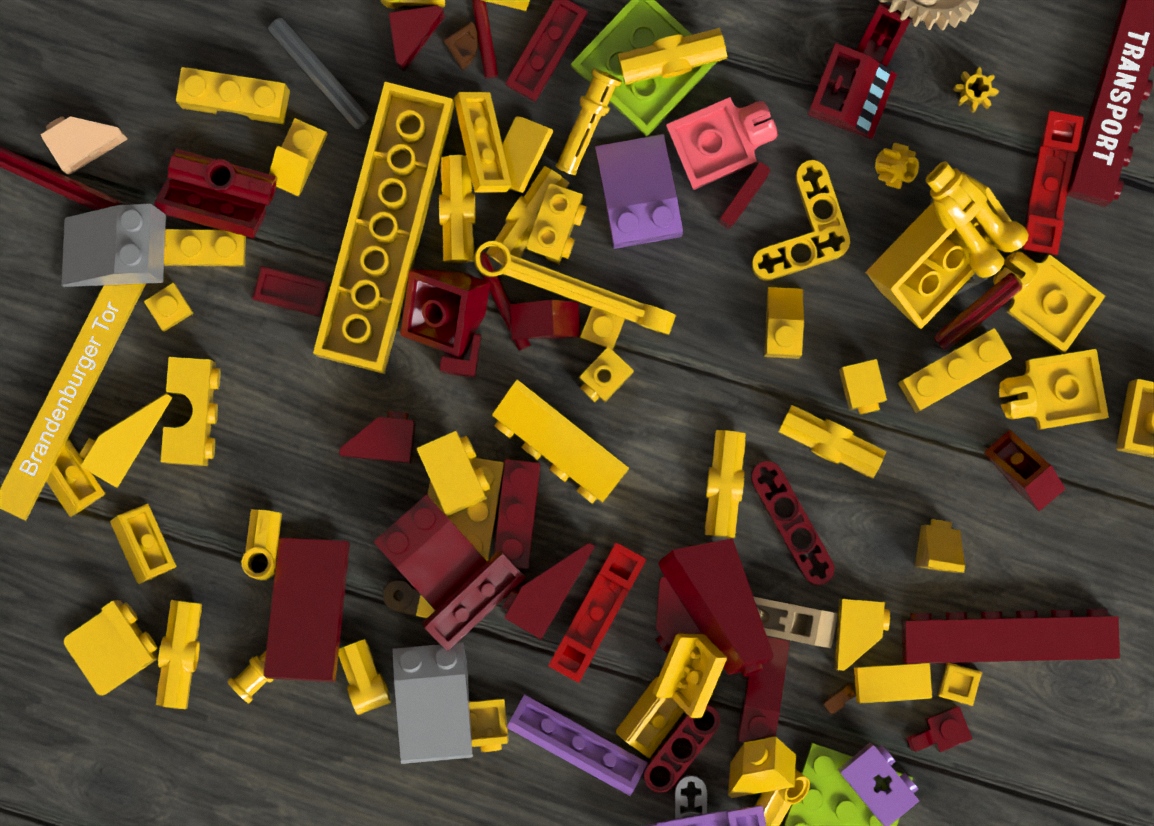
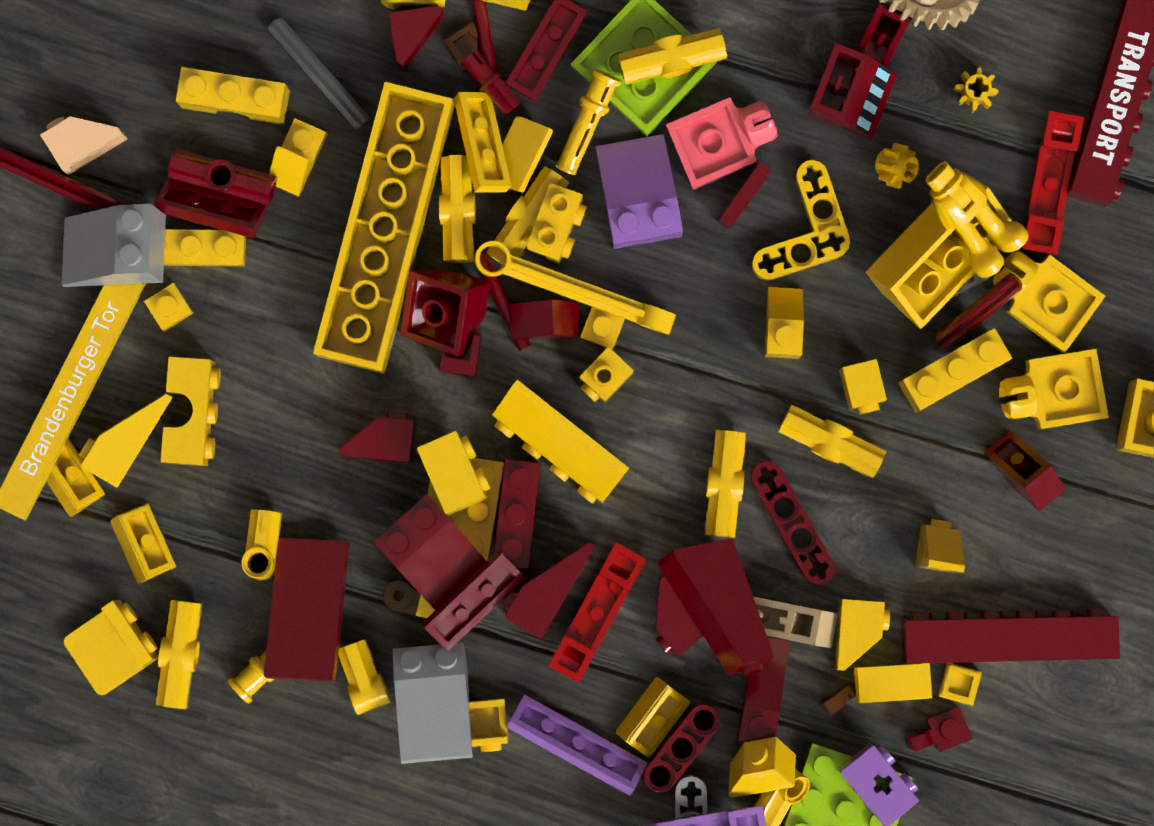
(290, 291): dark red tile -> none
(490, 82): none -> dark red axle
(690, 673): yellow bracket -> none

